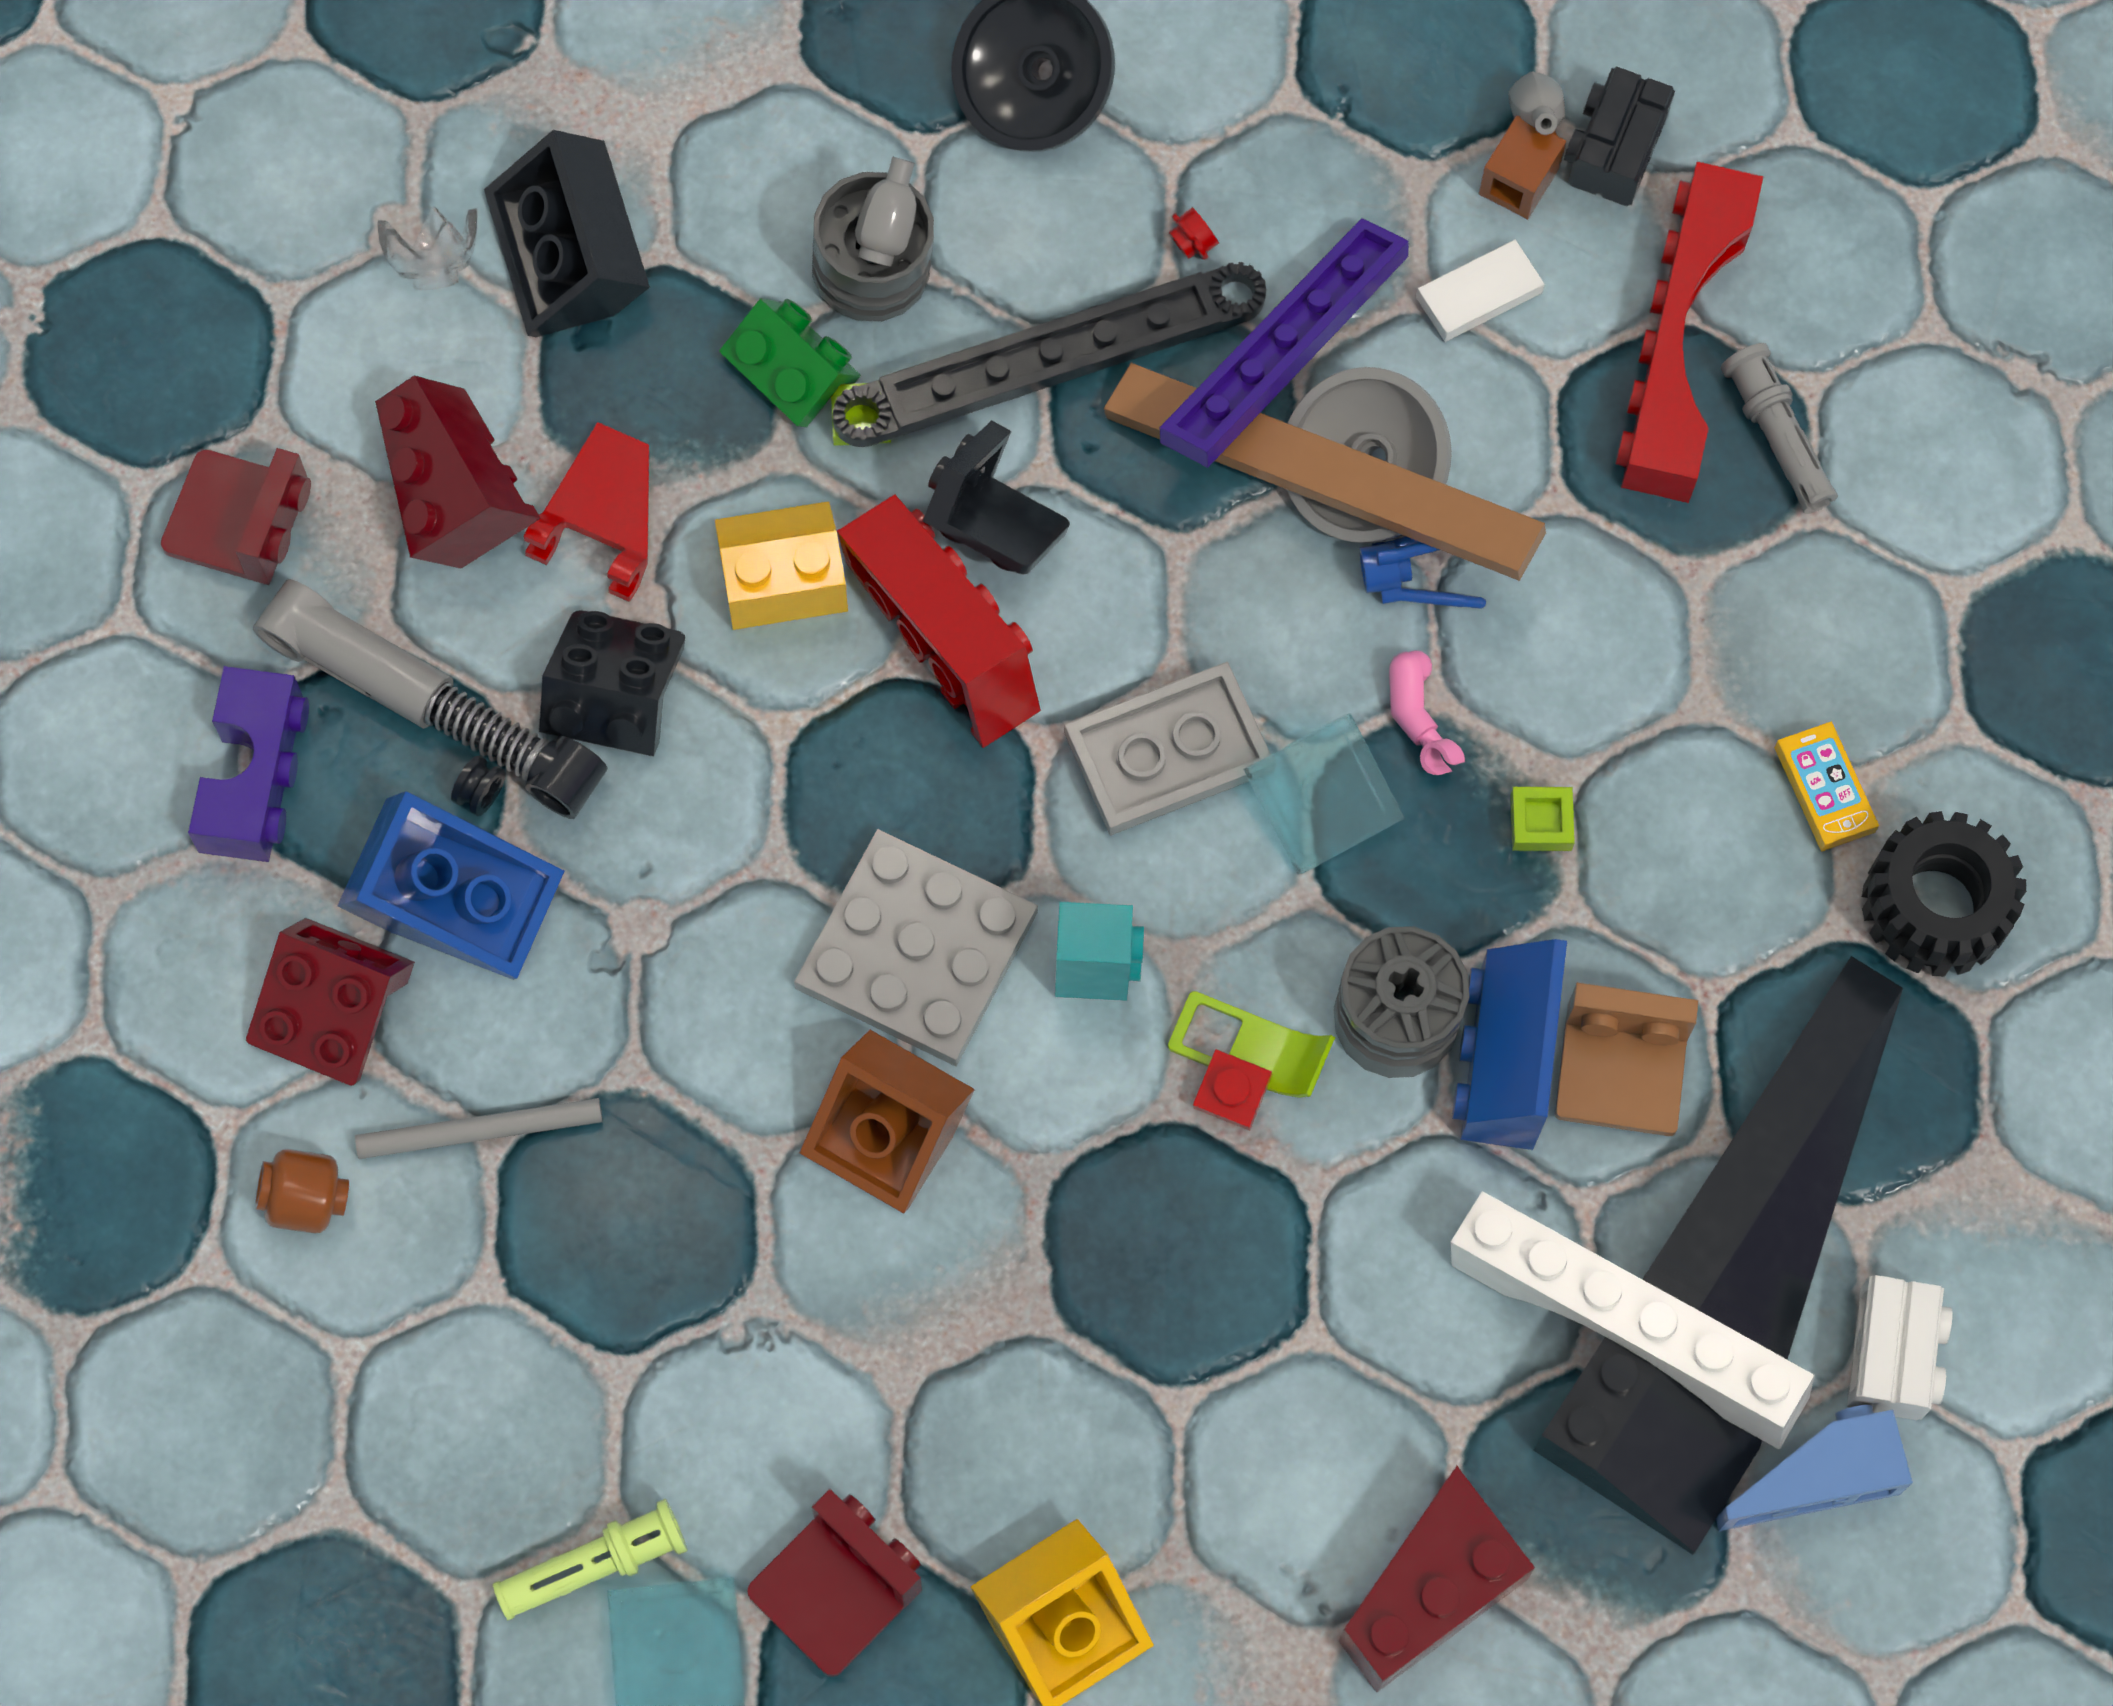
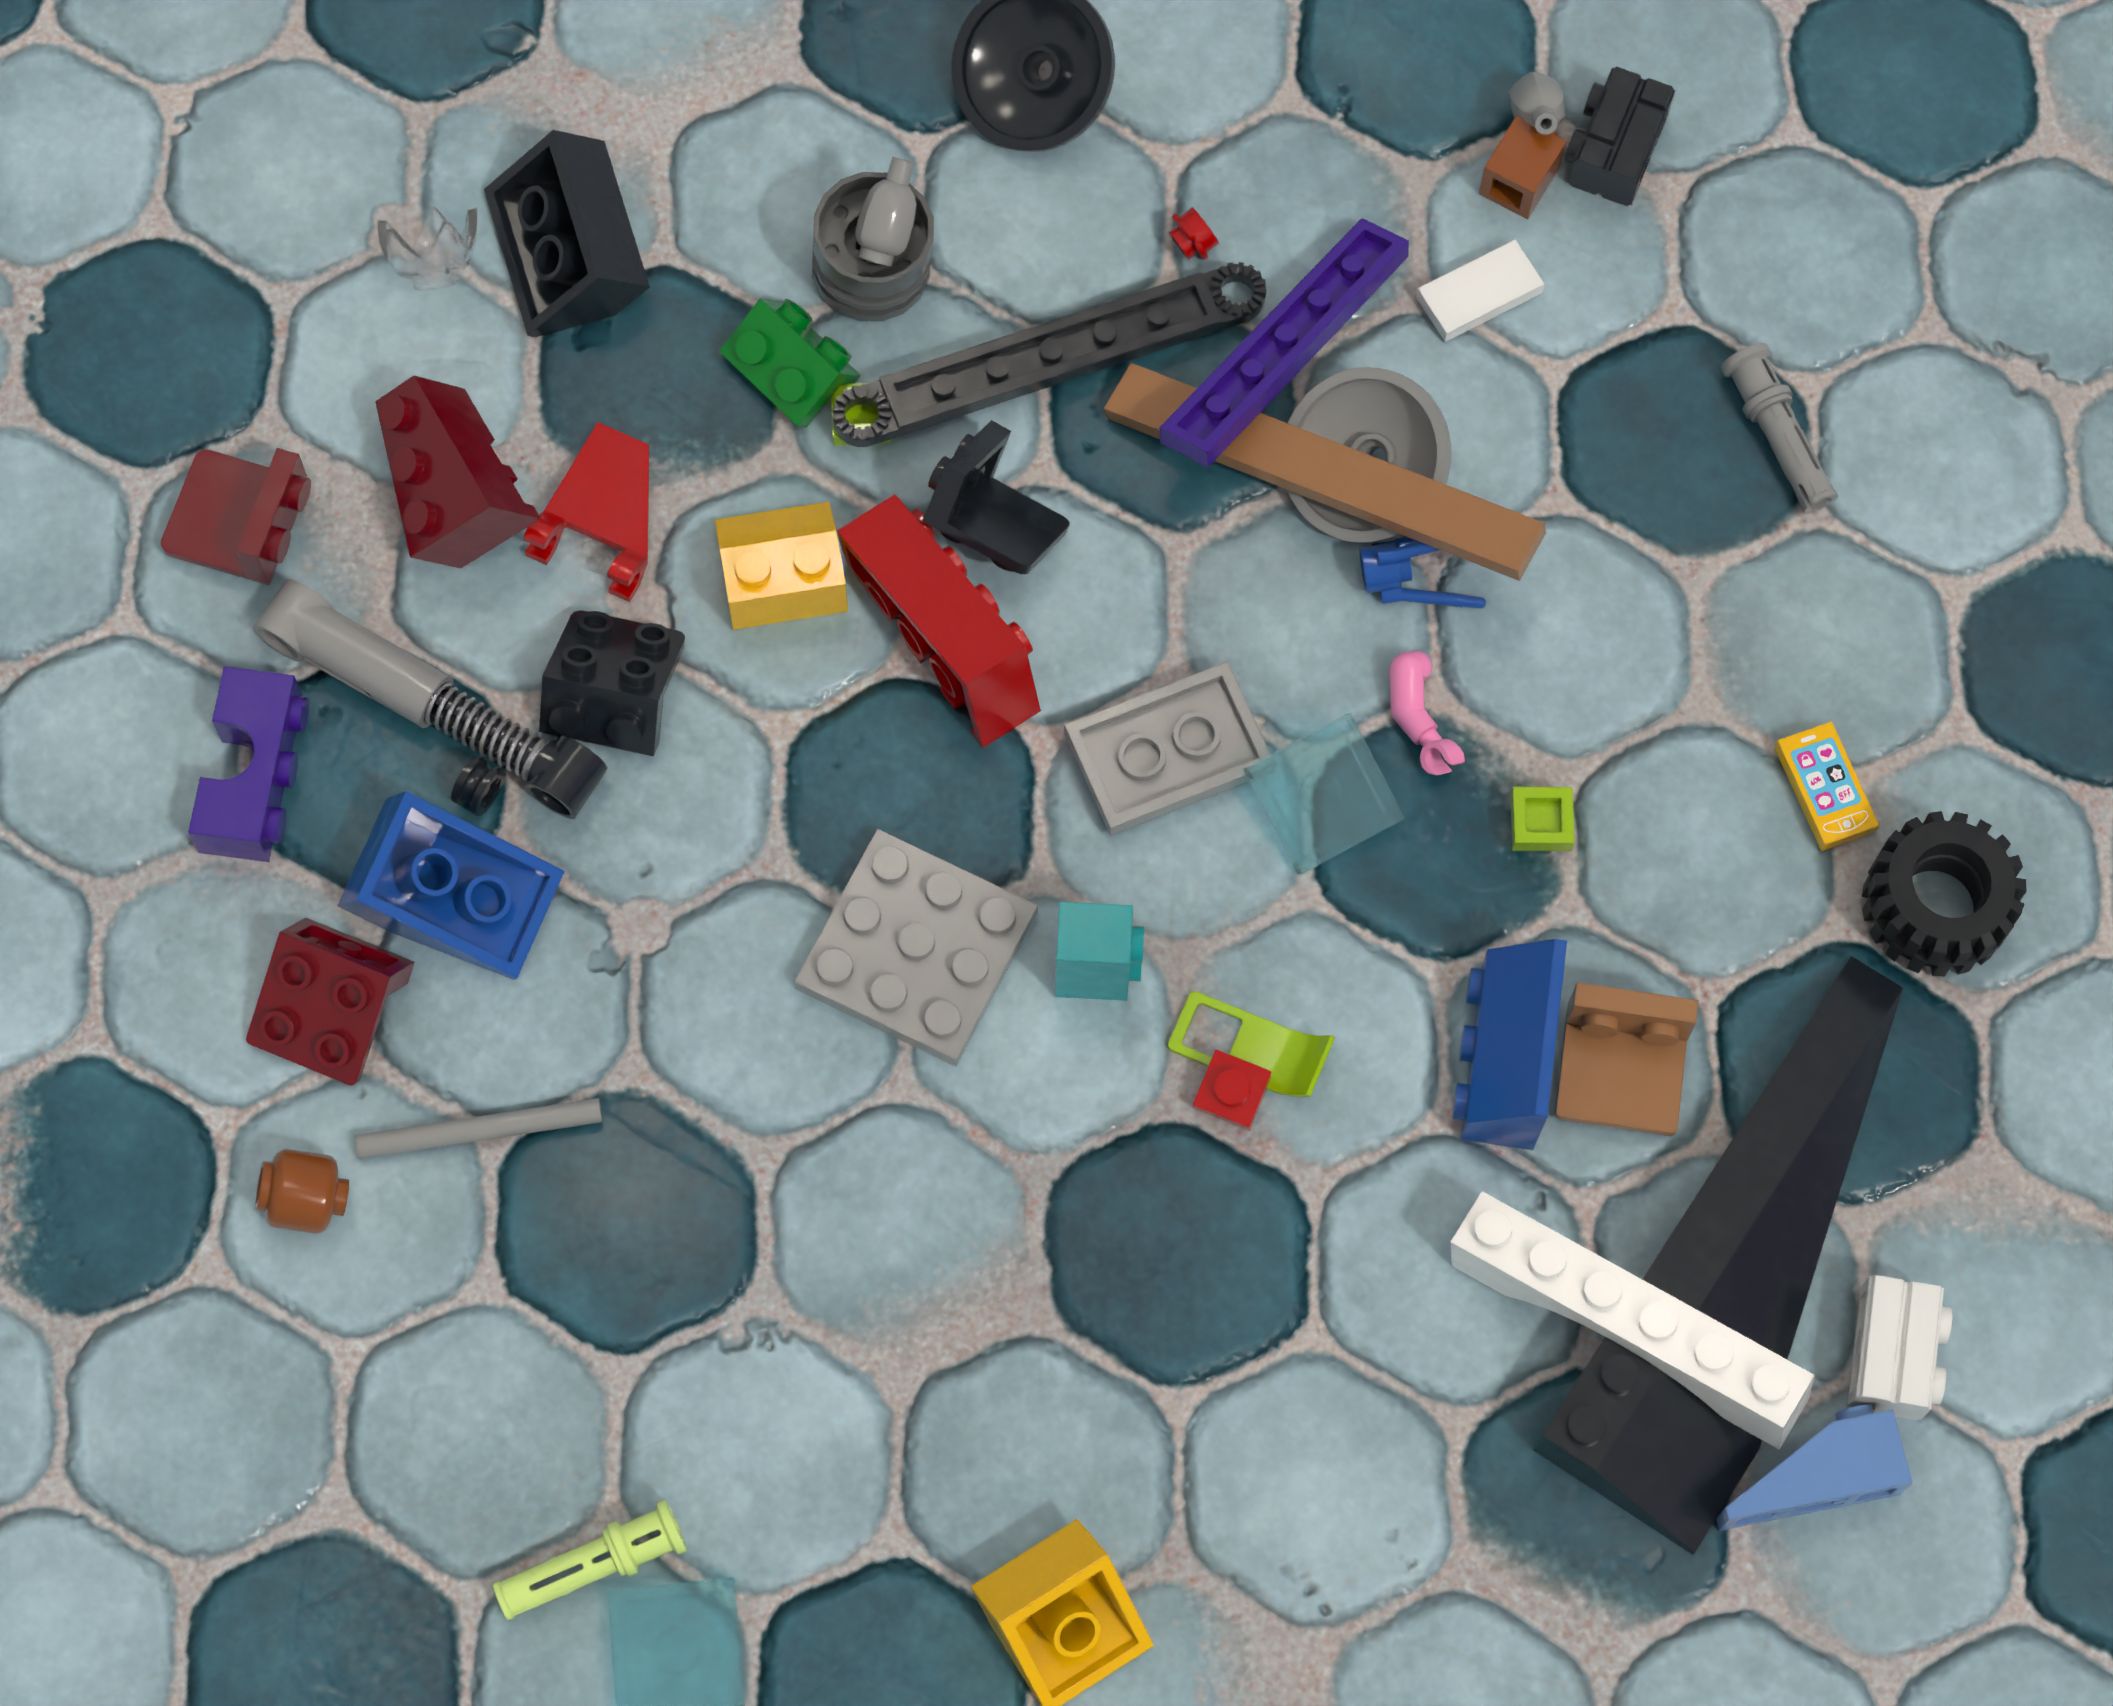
(836, 1584): dark red bracket -> none
(886, 1120): dark orange slope -> none
(1393, 1034): dark grey wheel -> none
(1436, 1584): dark red wedge -> none
(1669, 429): red arch -> none

